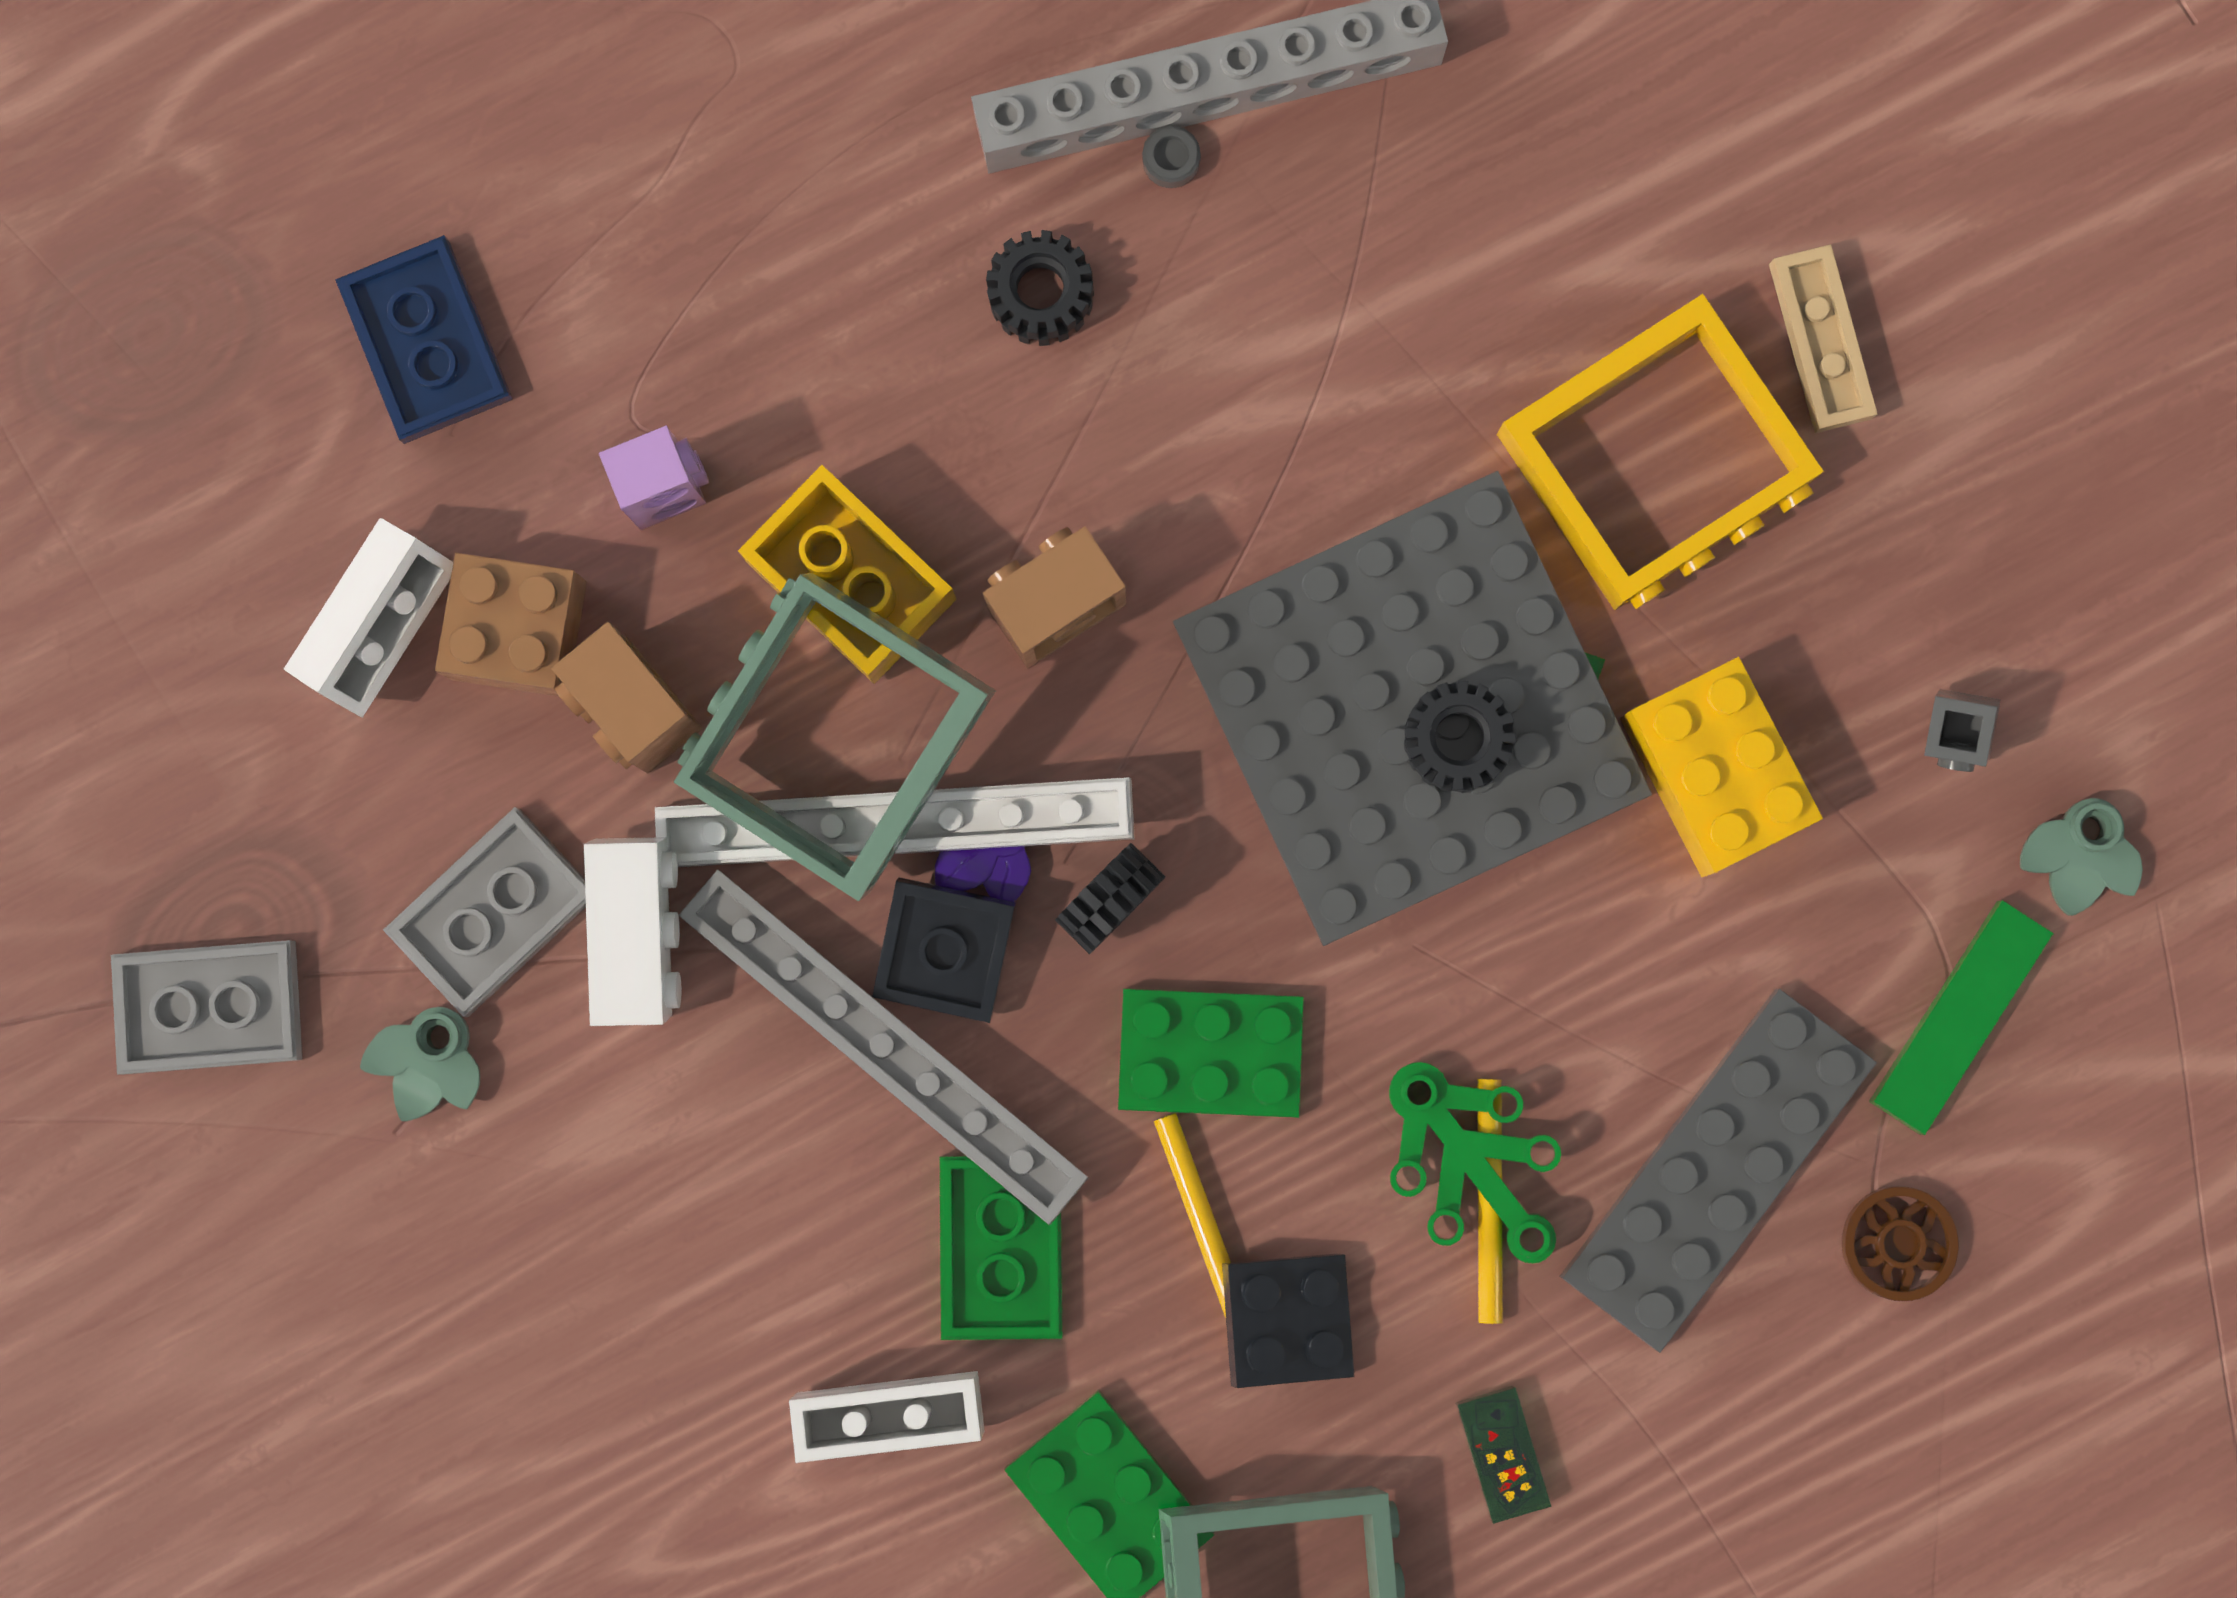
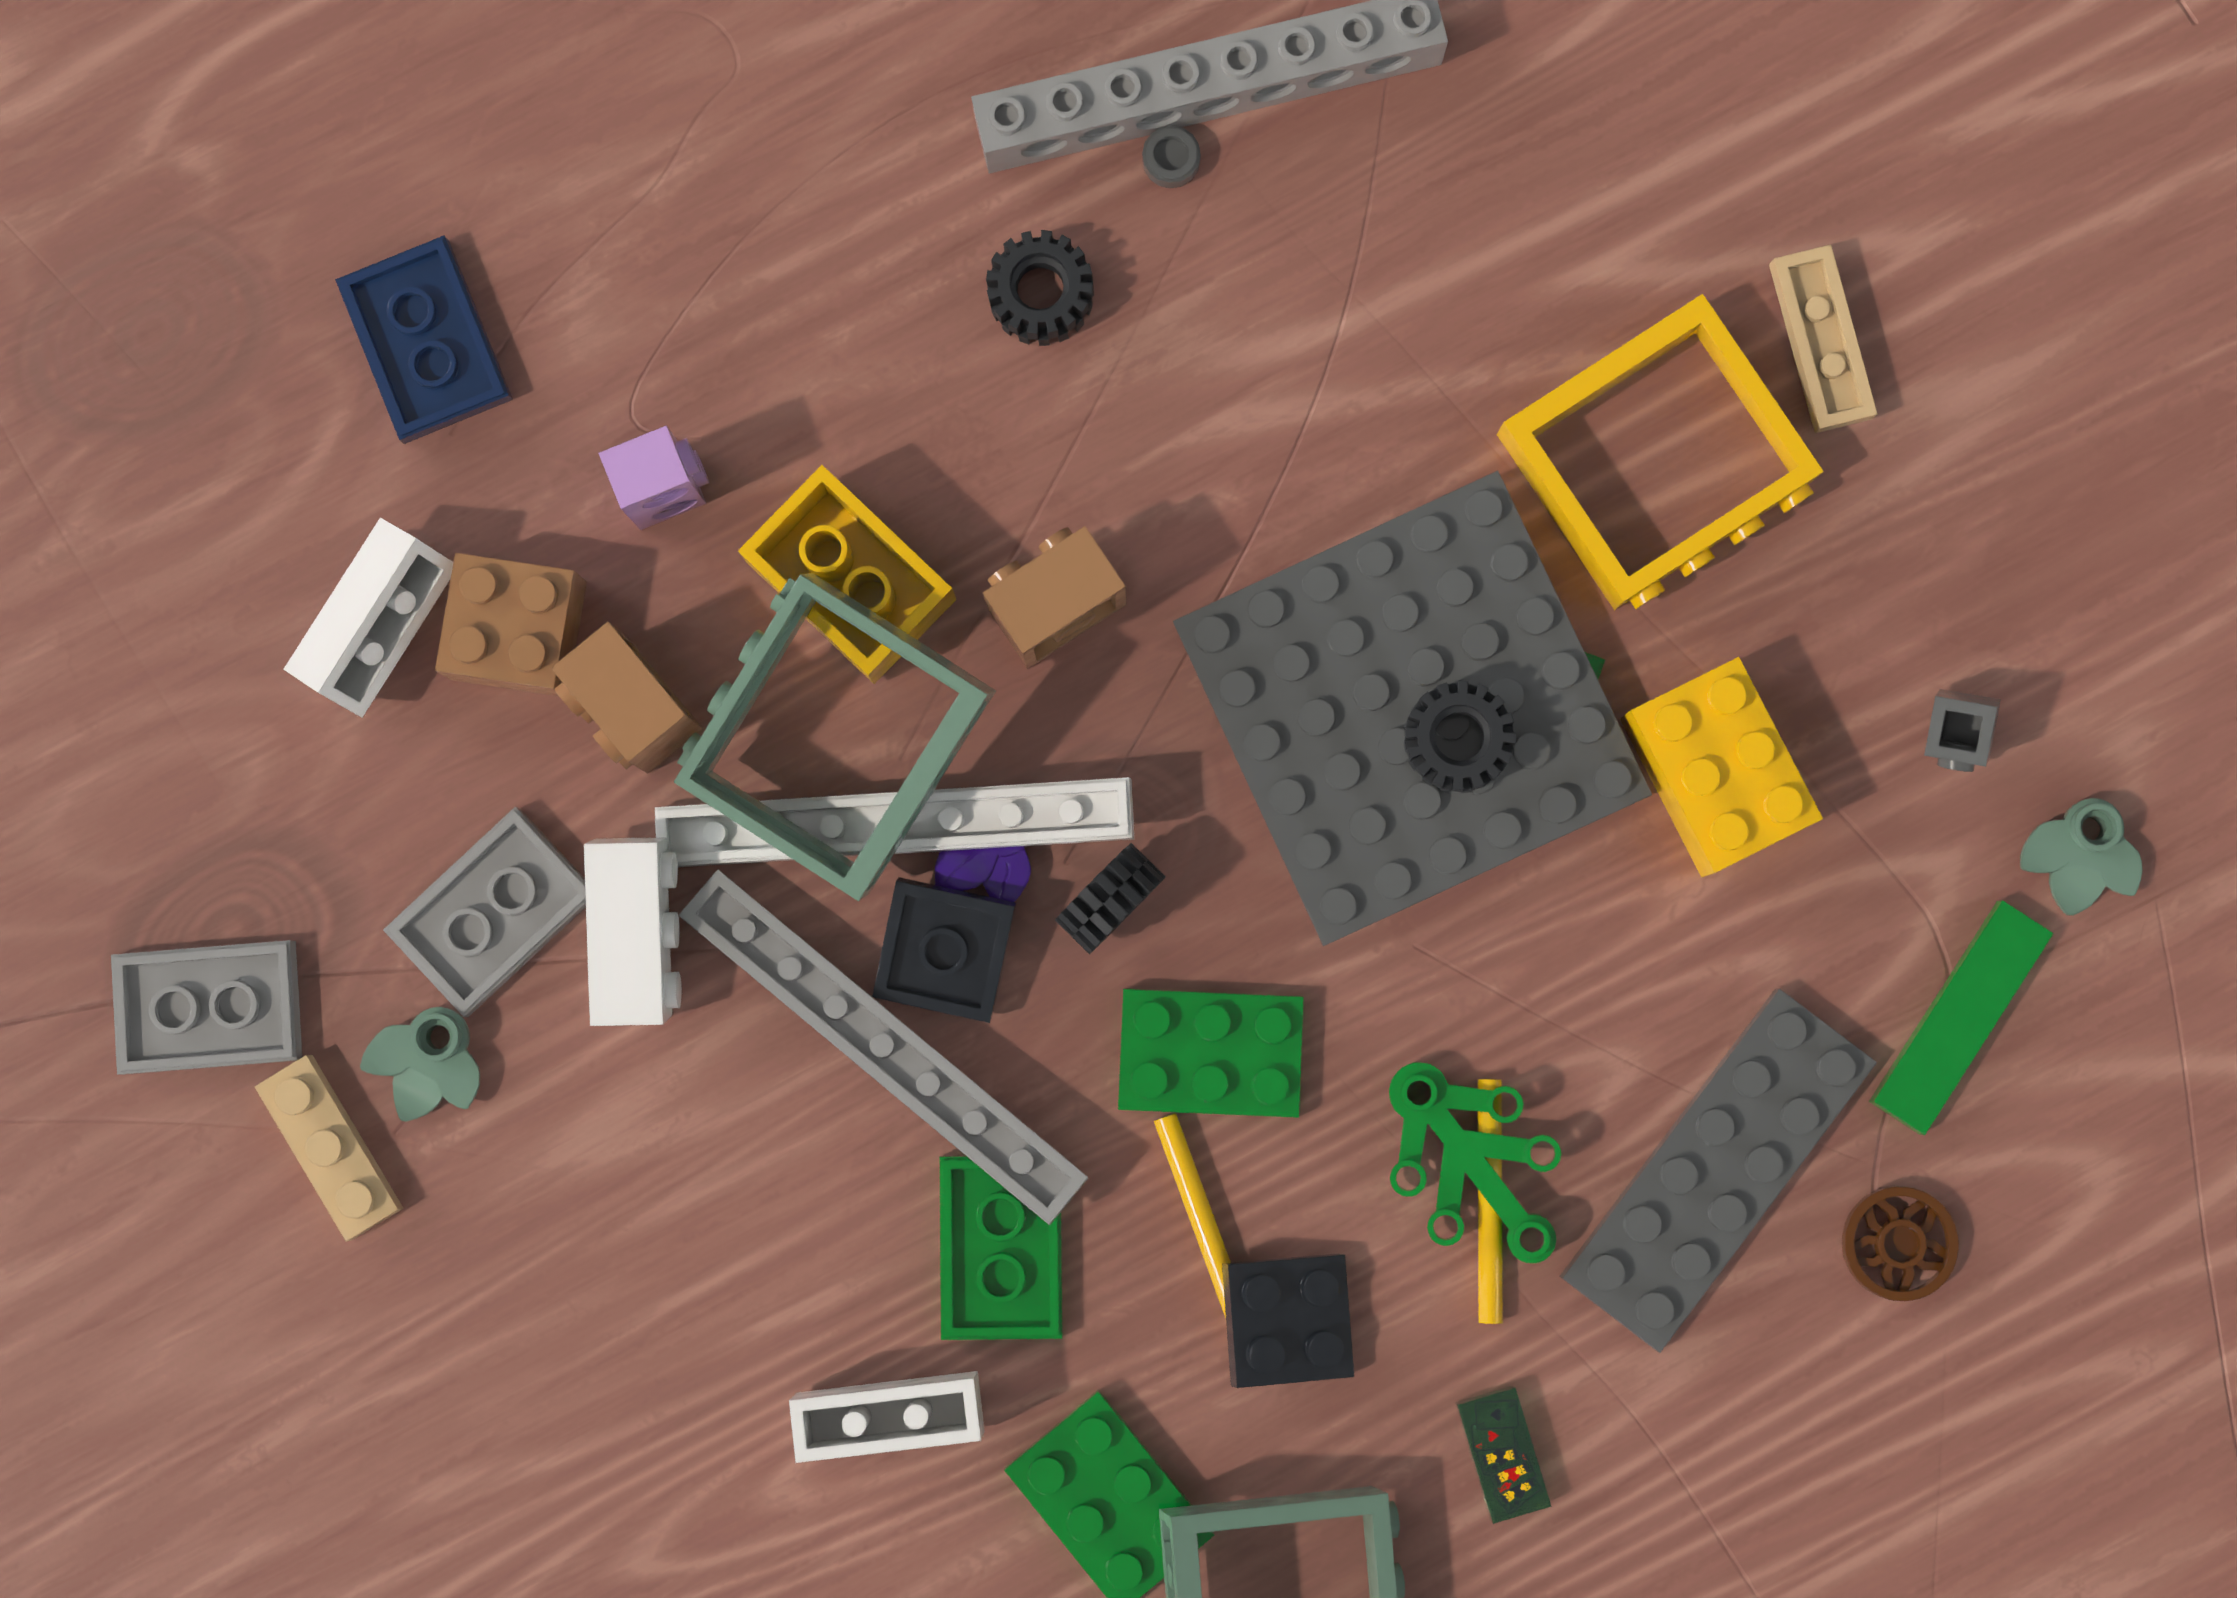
(329, 1147): none -> tan plate

